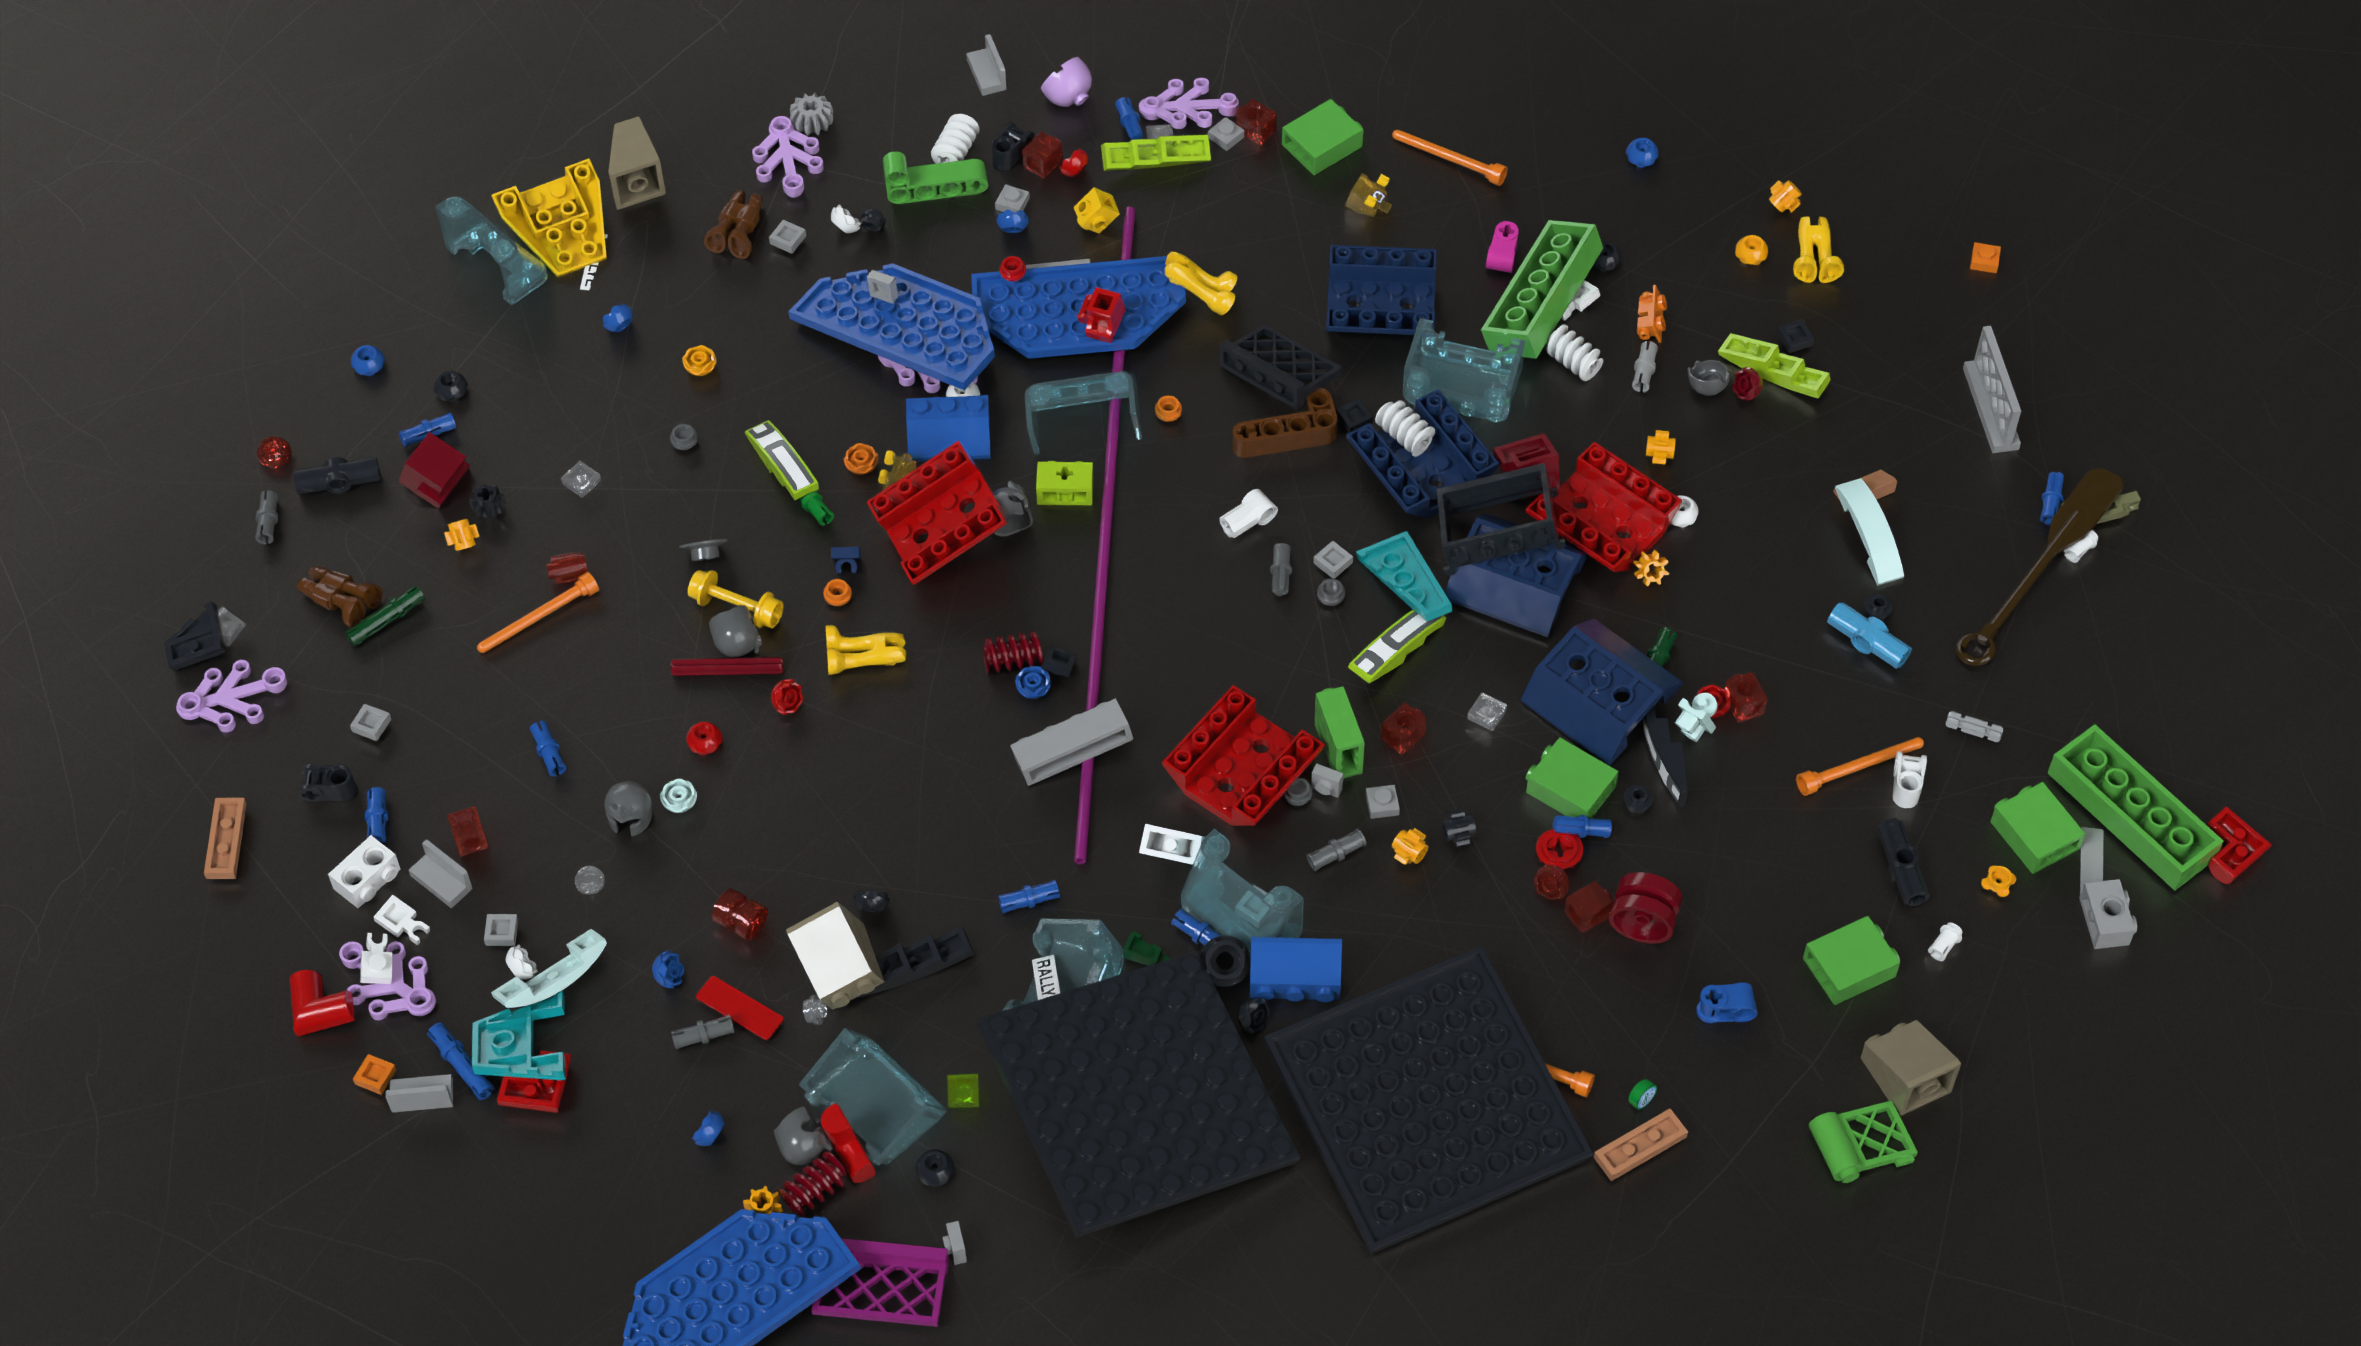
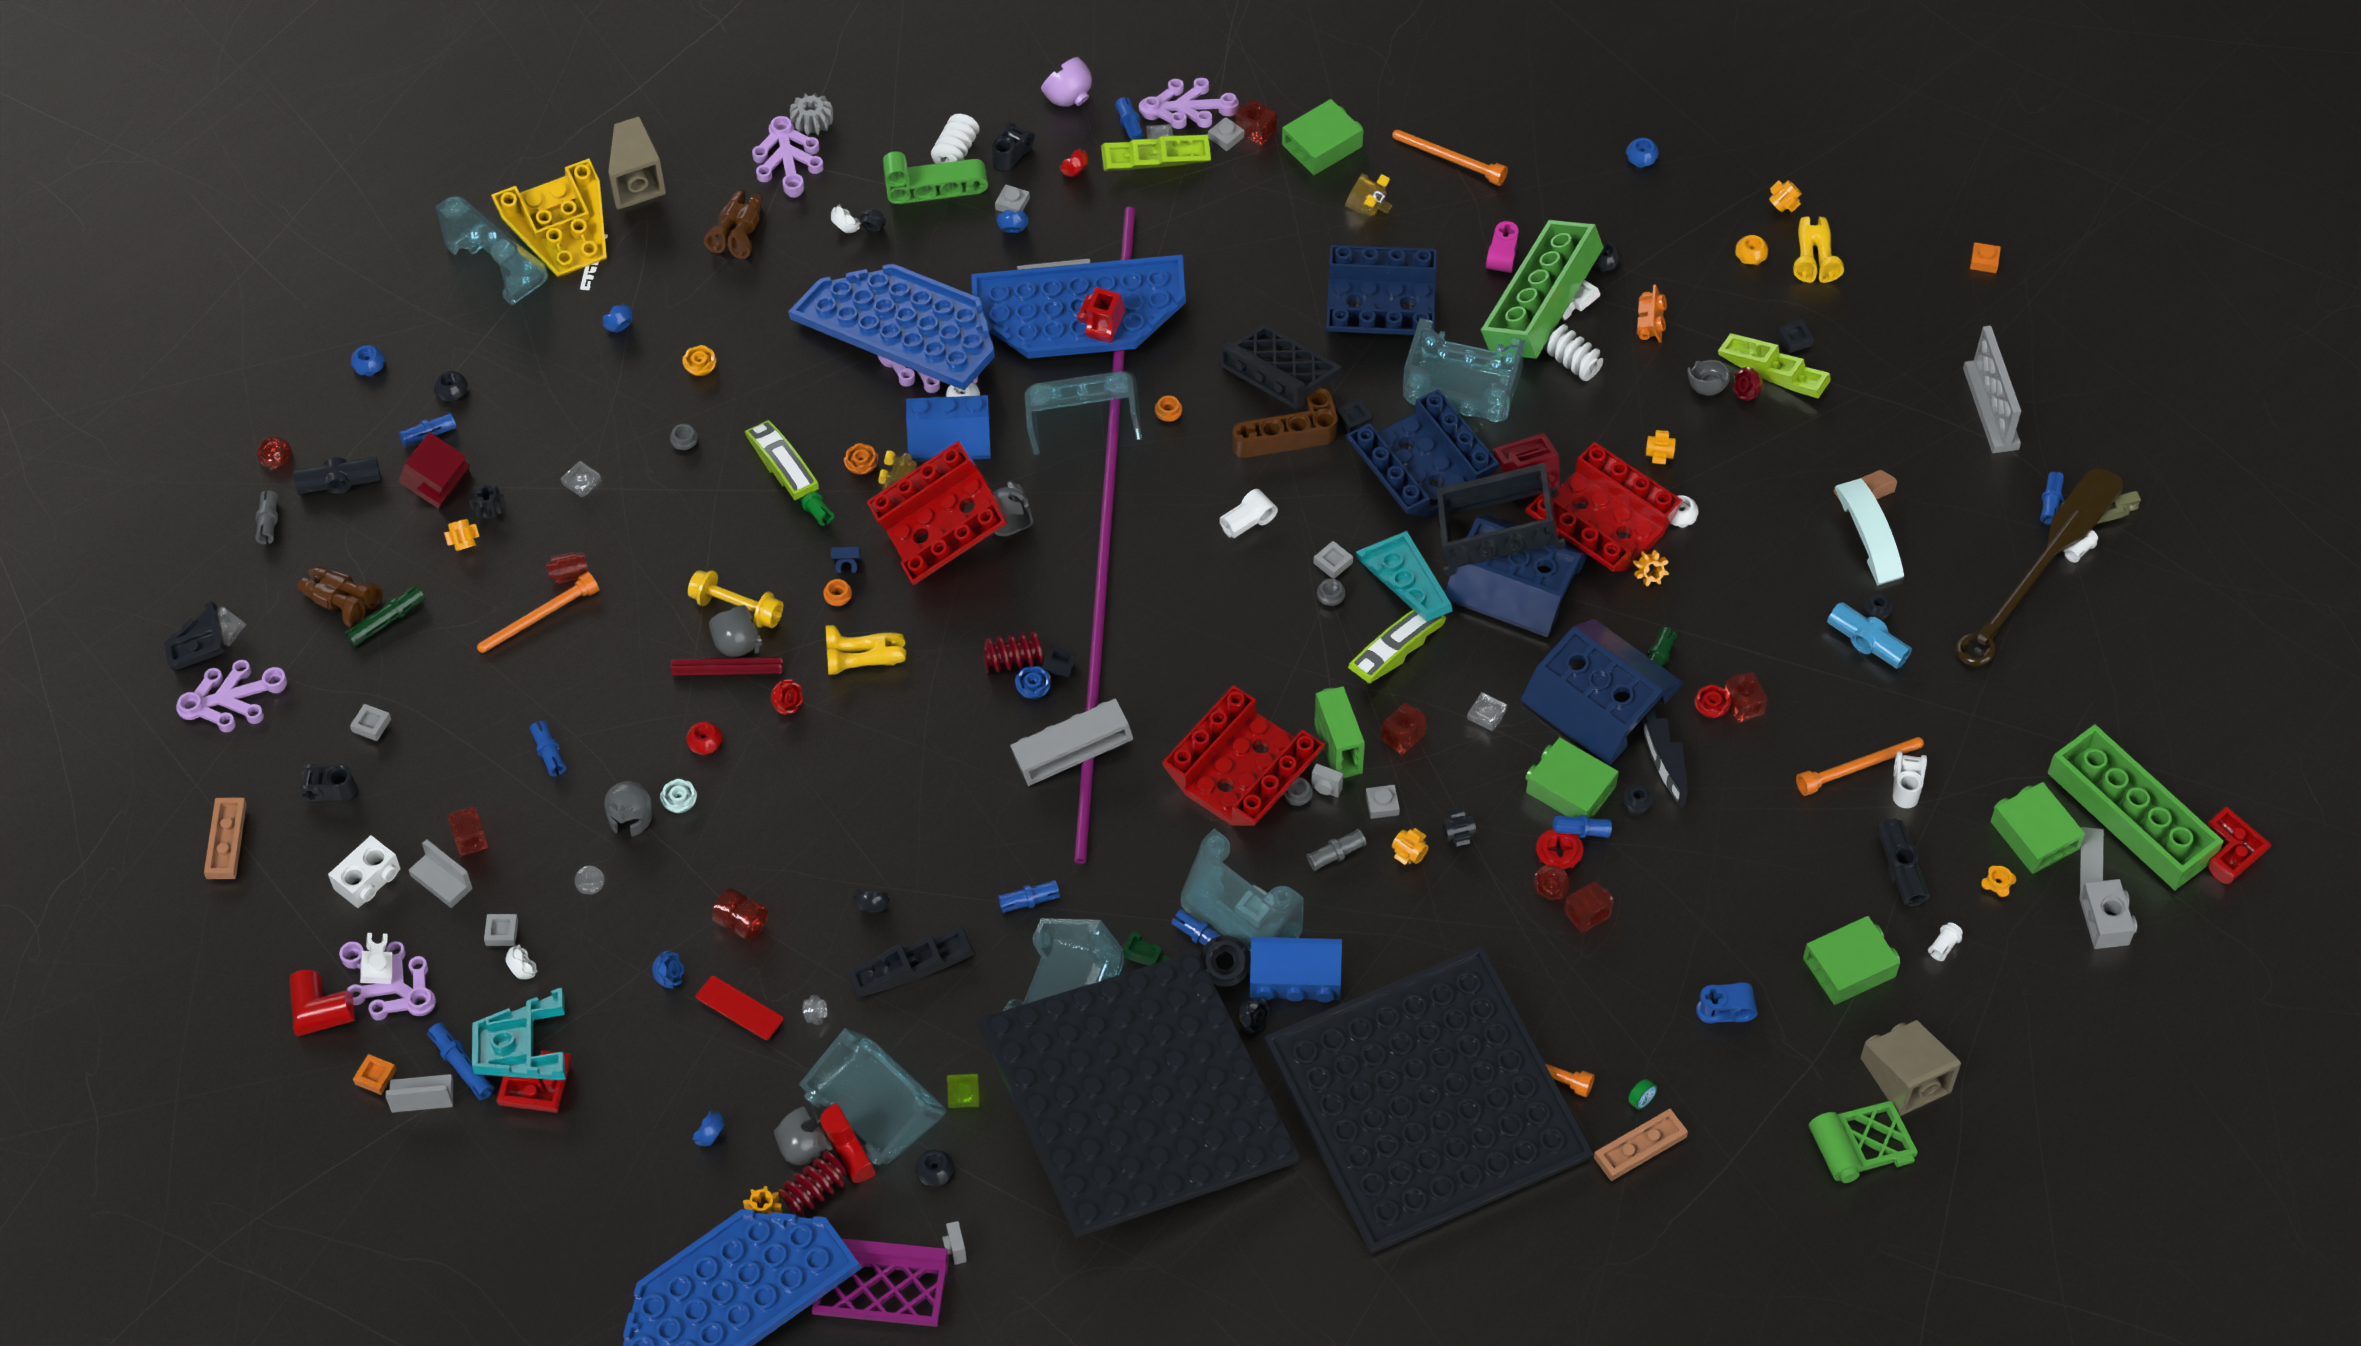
(376, 814): blue pin -> none
(399, 917): white plate -> none
(583, 954): light aqua slope -> none
(702, 1031): dark grey pin -> none
(704, 550): dark grey piece -> none
(787, 236): light grey plate -> none
(836, 955): slope -> none
(882, 286): light grey plate -> none
(987, 68): light grey panel -> none
(1012, 268): red plate -> none
(1042, 154): clear red brick -> none
(1045, 977): white sticker -> none
(1064, 483): lime brick -> none
(1096, 210): yellow brick -> none
(1170, 844): white brick -> none
(1211, 289): yellow piece -> none
(1281, 569): dark grey axle -> none
(1405, 427): white piece -> none
(1645, 366): light grey pin -> none
(1645, 907): dark red wheel -> none
(1697, 719): light aqua hips -> none
(1974, 726): light grey axle -> none

